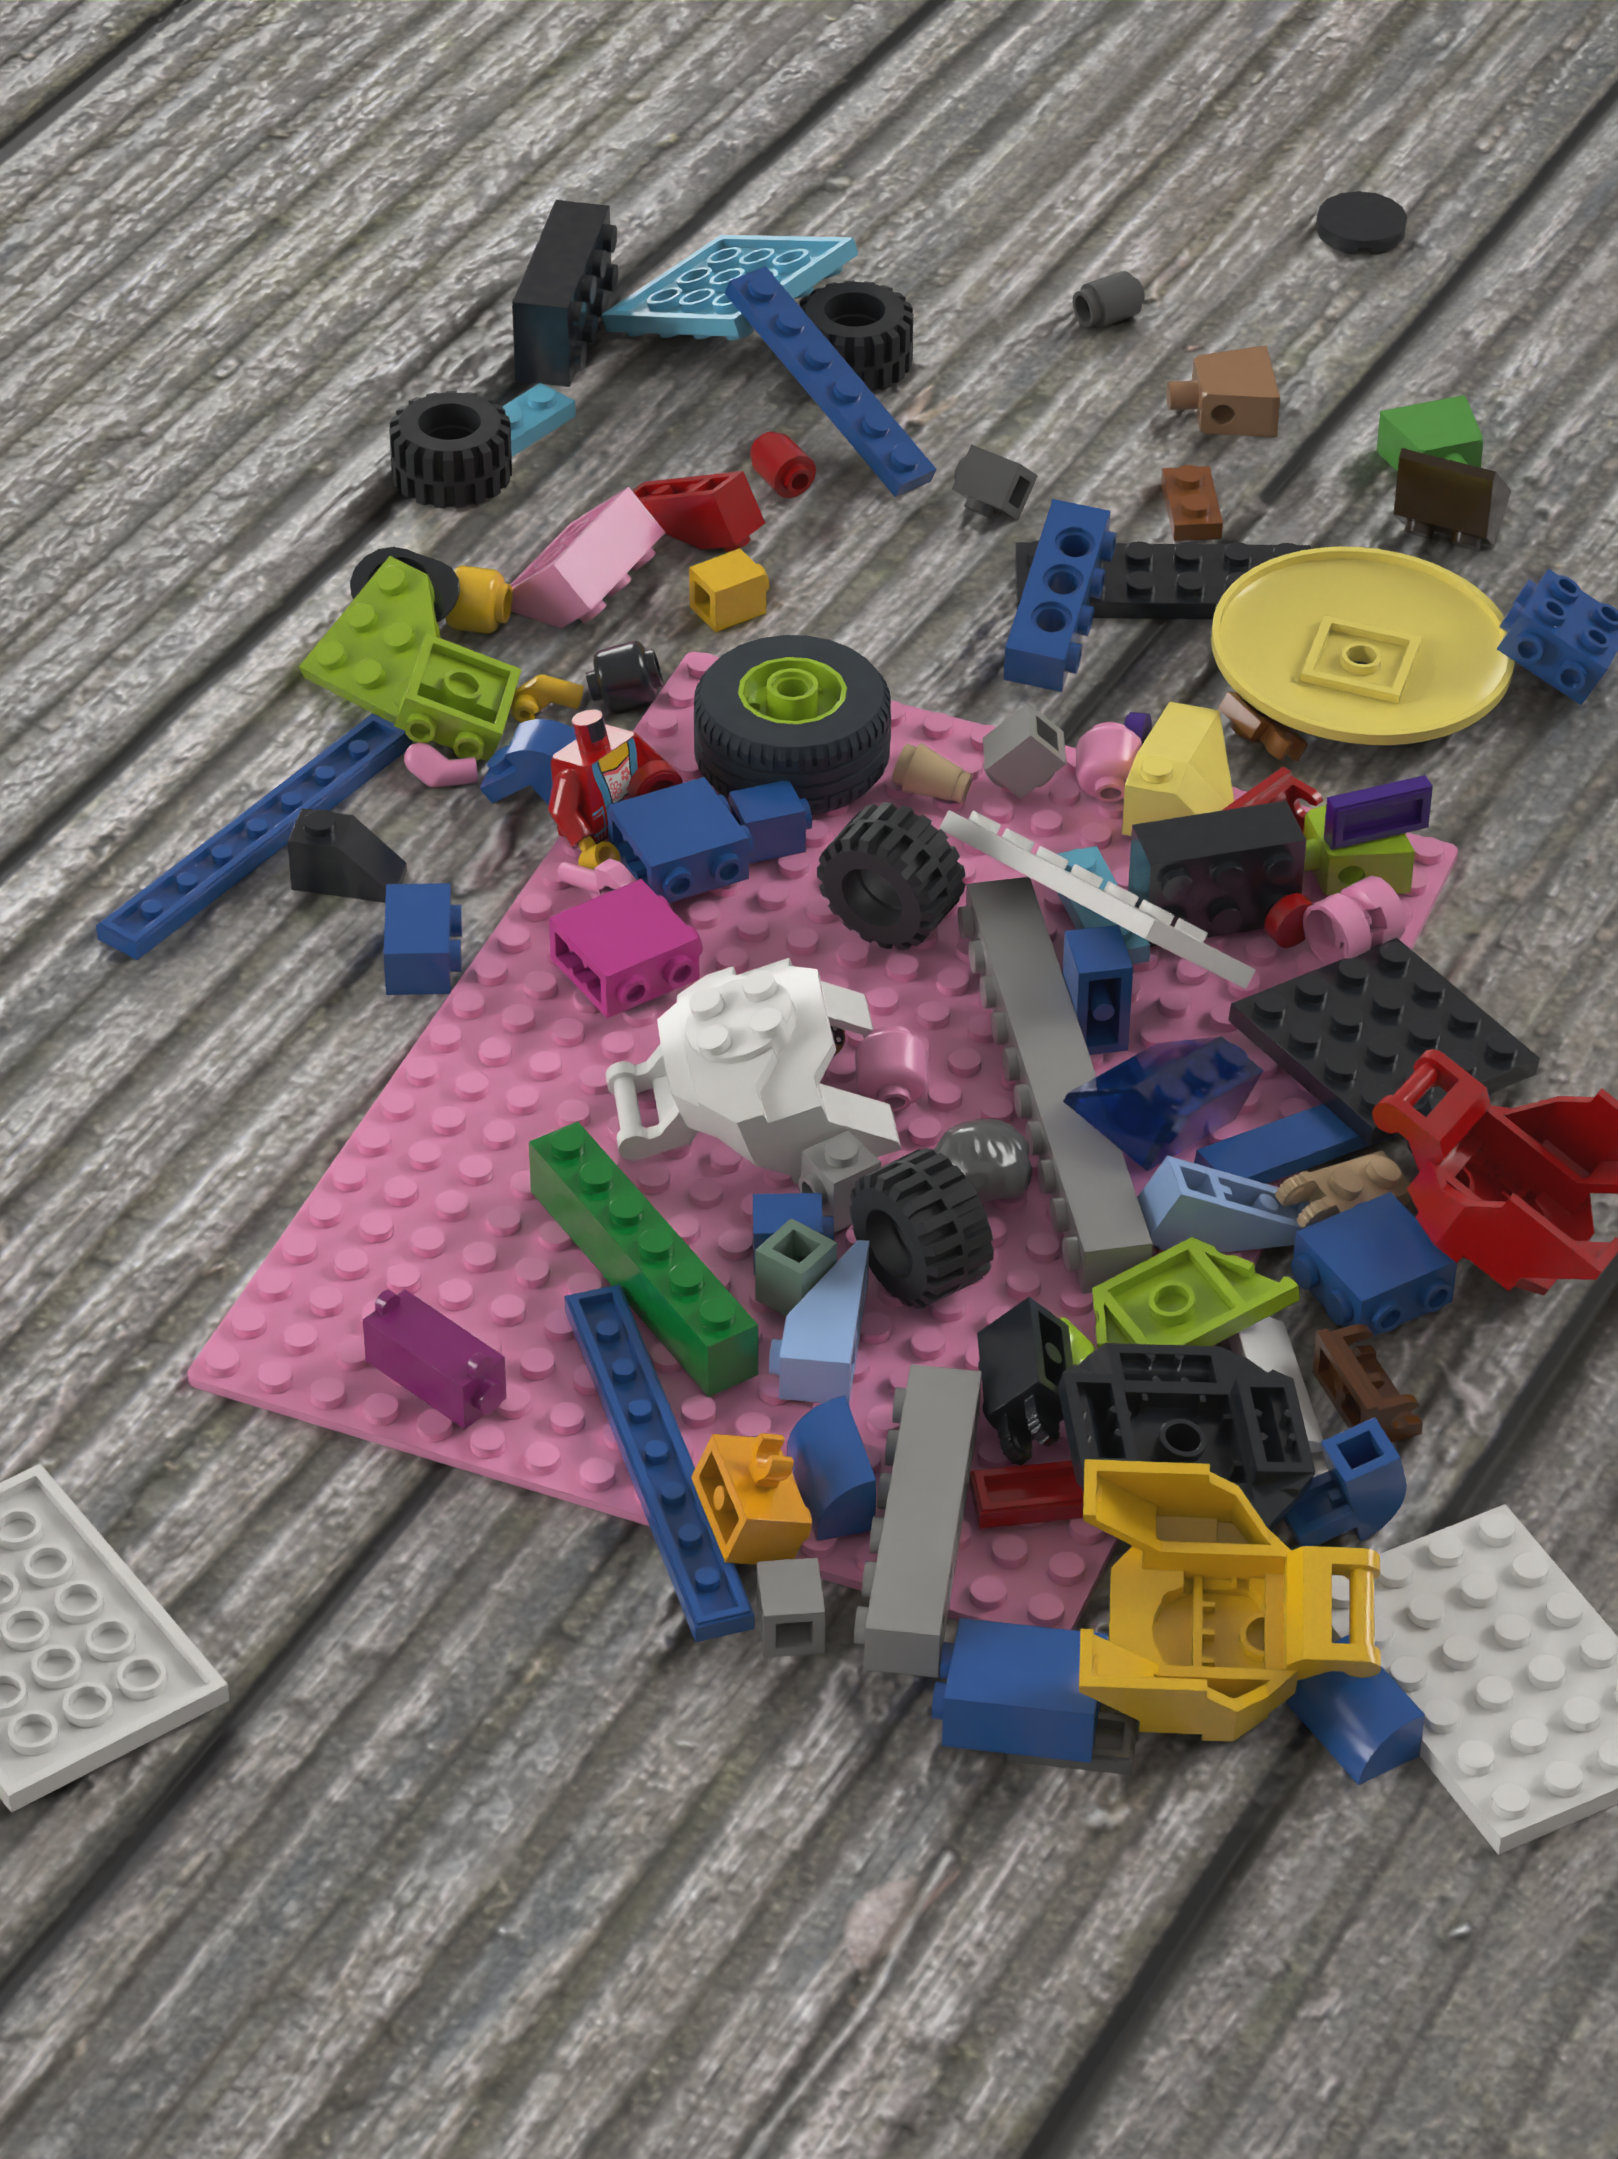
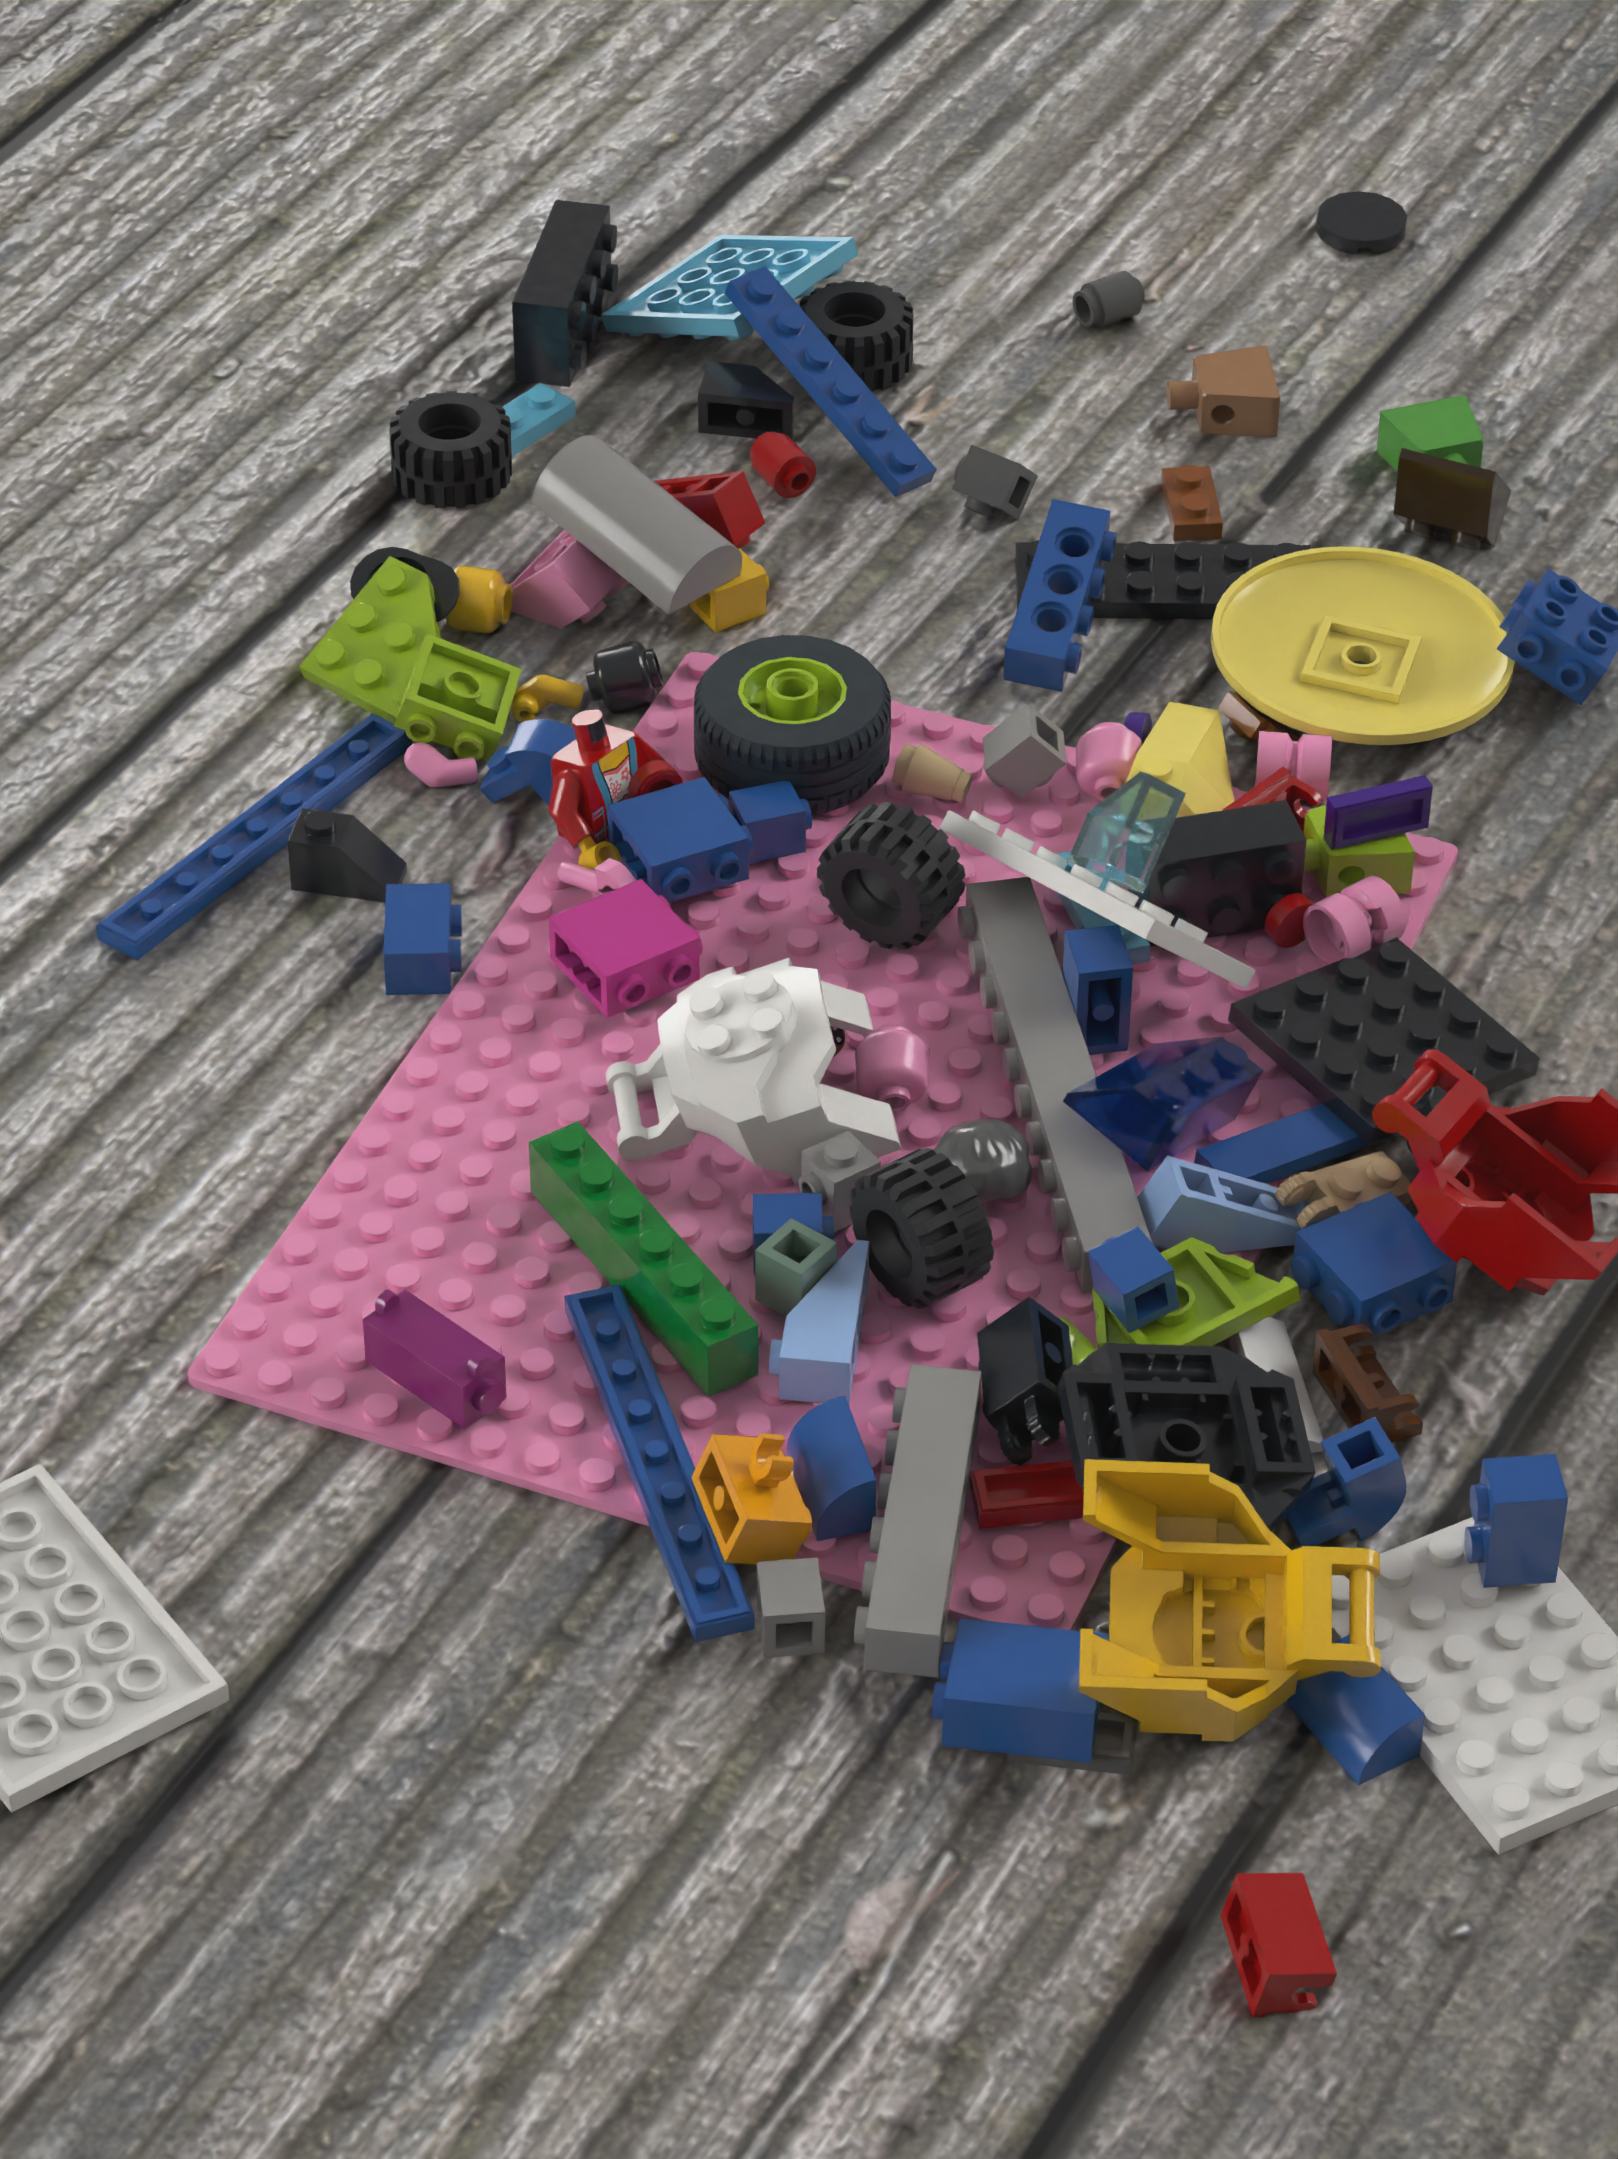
(634, 524): none -> light grey brick
(742, 402): none -> black slope
(1128, 831): none -> clear light blue slope
(1133, 1279): none -> blue brick
(1276, 1942): none -> red hinge
(1306, 759): none -> bright pink wheel
(1517, 1520): none -> blue brick

